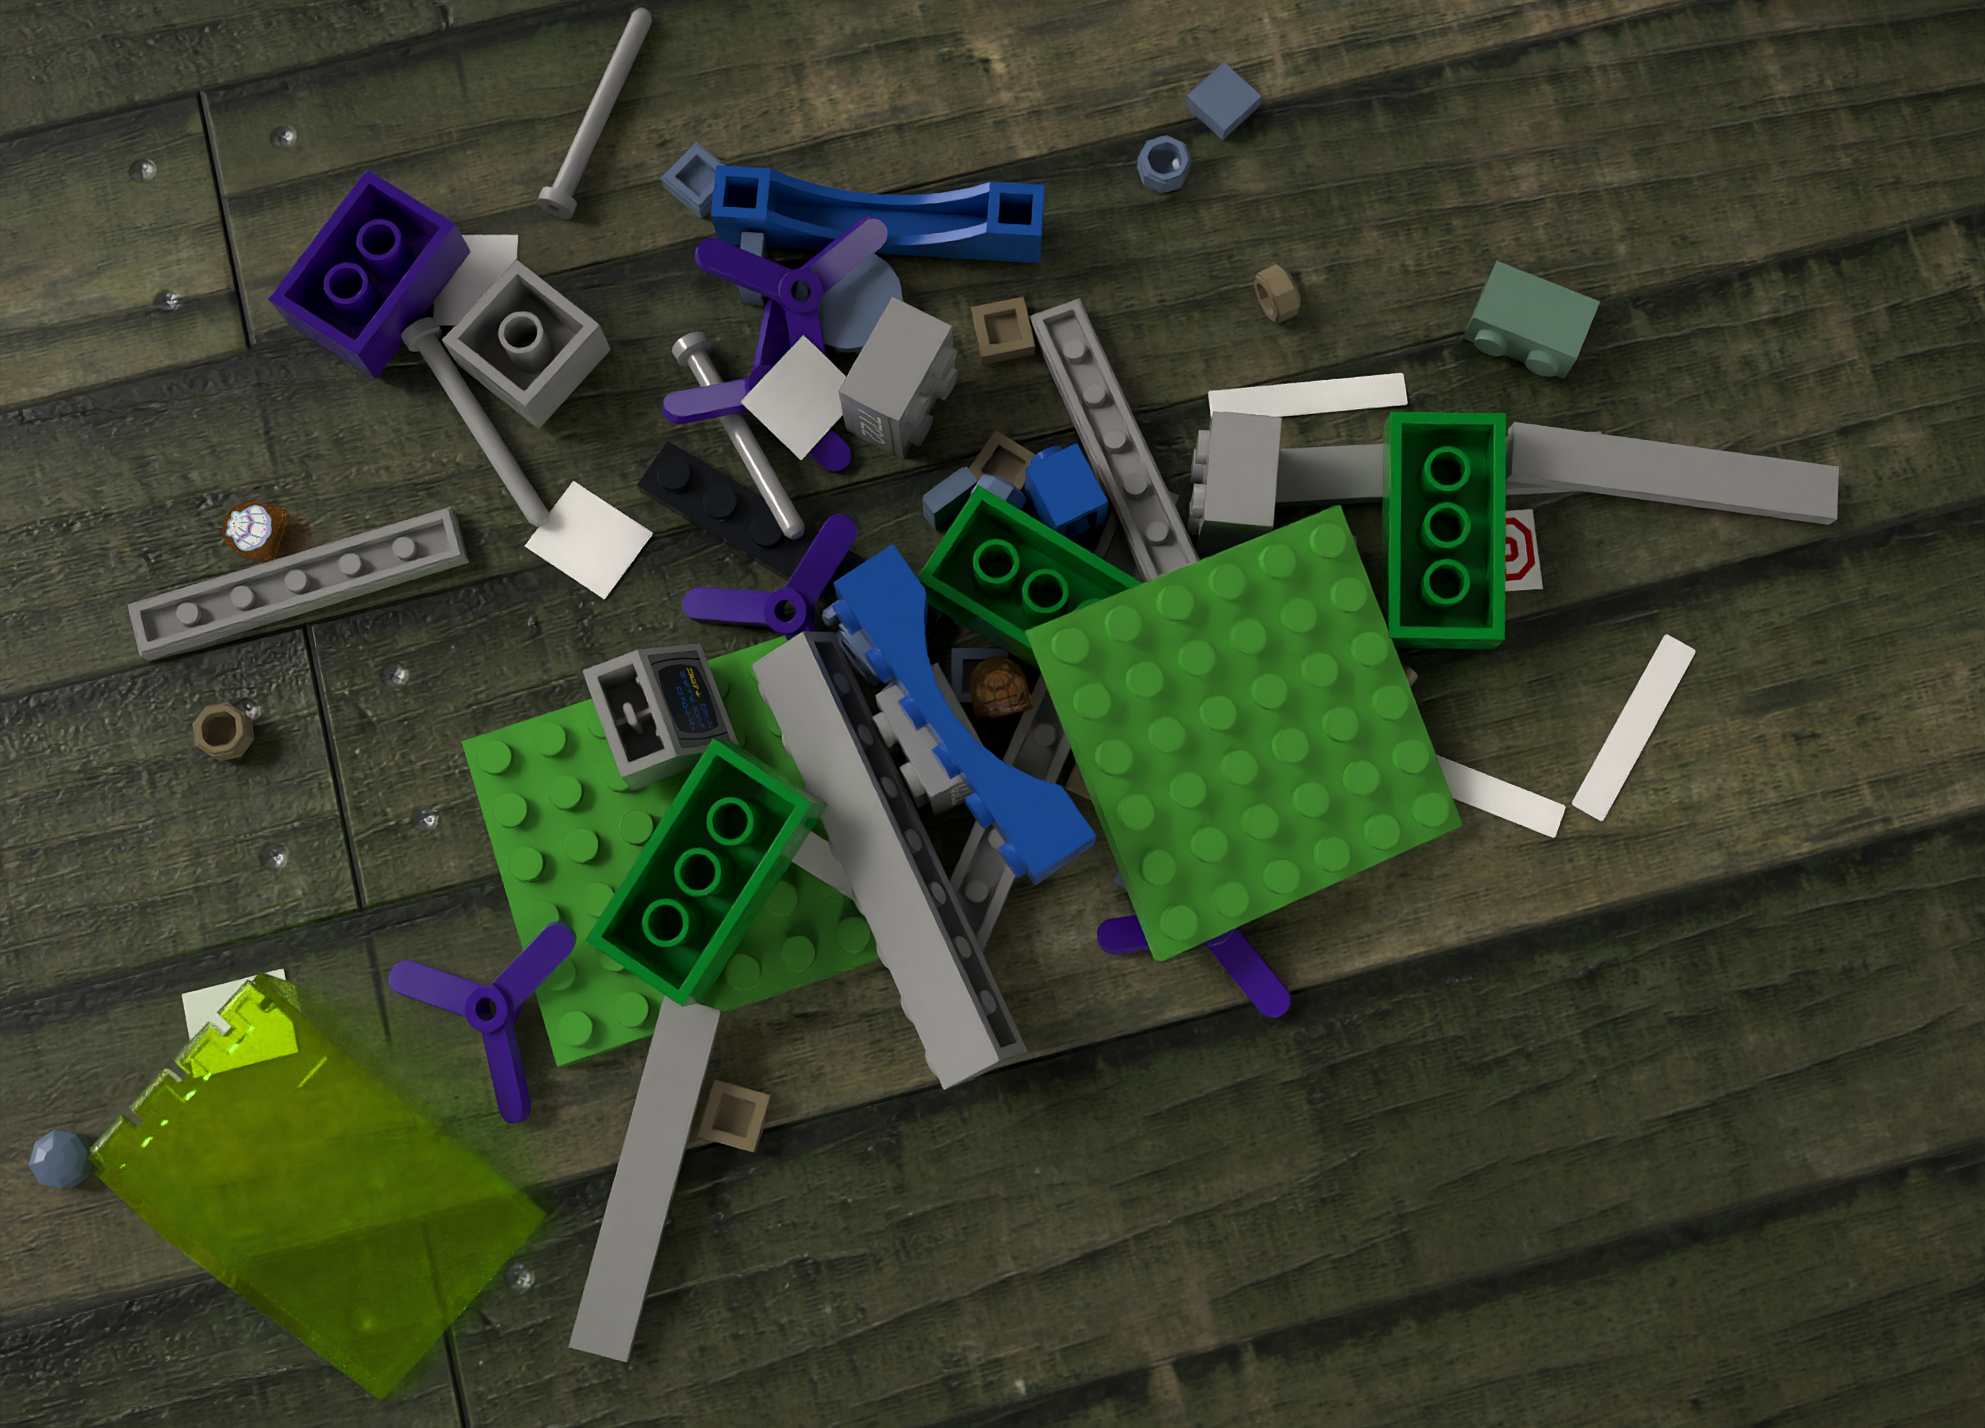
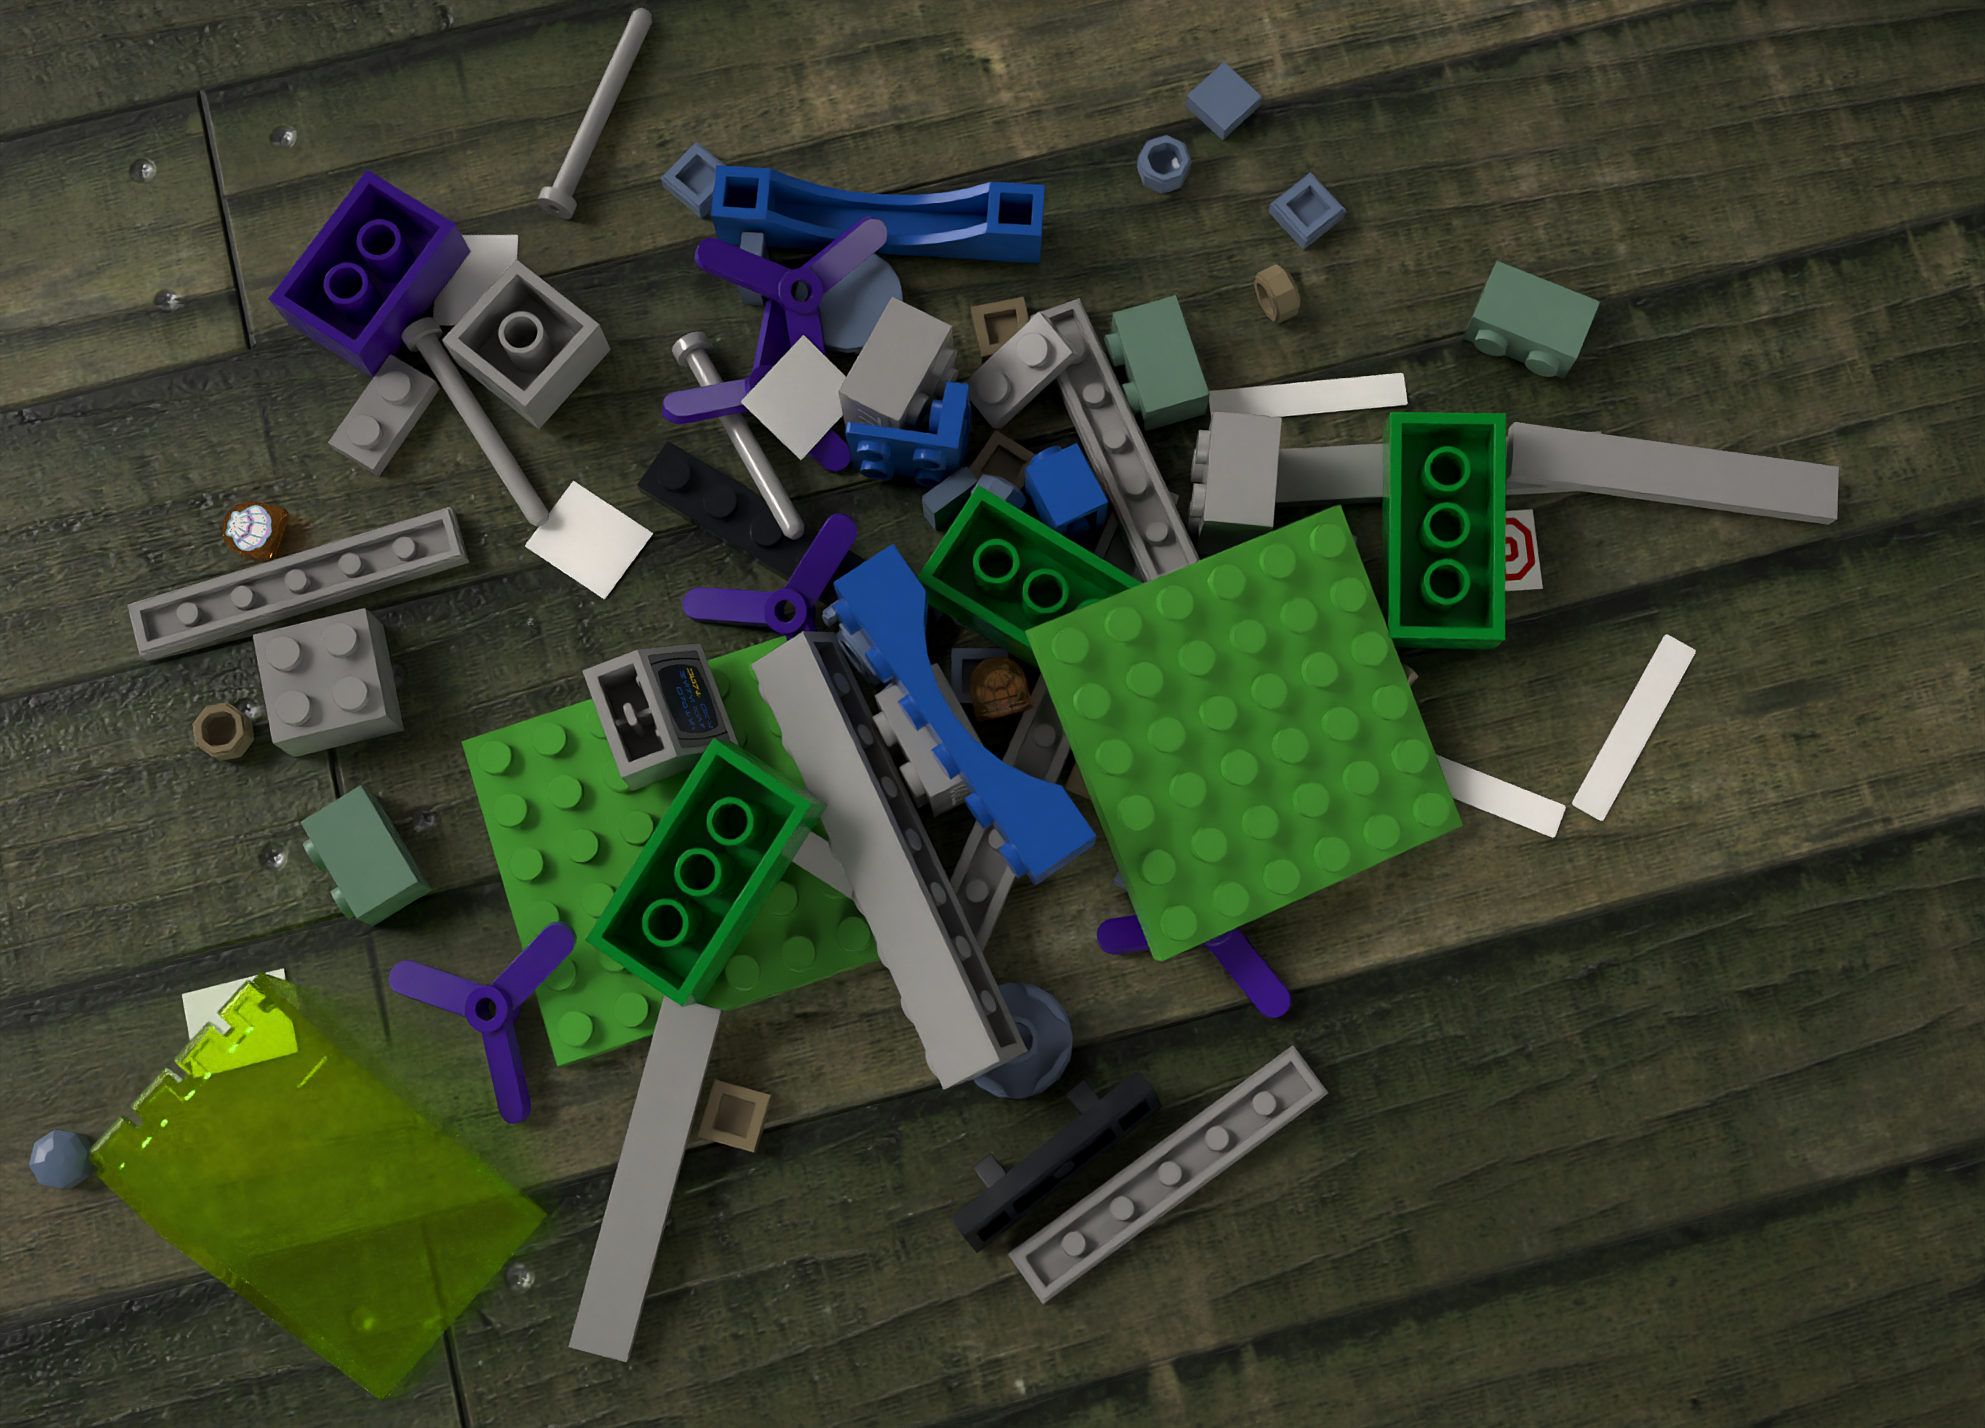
(328, 682): none -> light grey brick
(364, 857): none -> sand green brick
(384, 415): none -> light grey plate
(924, 456): none -> blue bracket
(1020, 370): none -> light grey plate
(1046, 1036): none -> sand blue tile
(1057, 1161): none -> black hinge
(1157, 363): none -> sand green brick
(1167, 1174): none -> light grey tile
(1307, 211): none -> sand blue tile

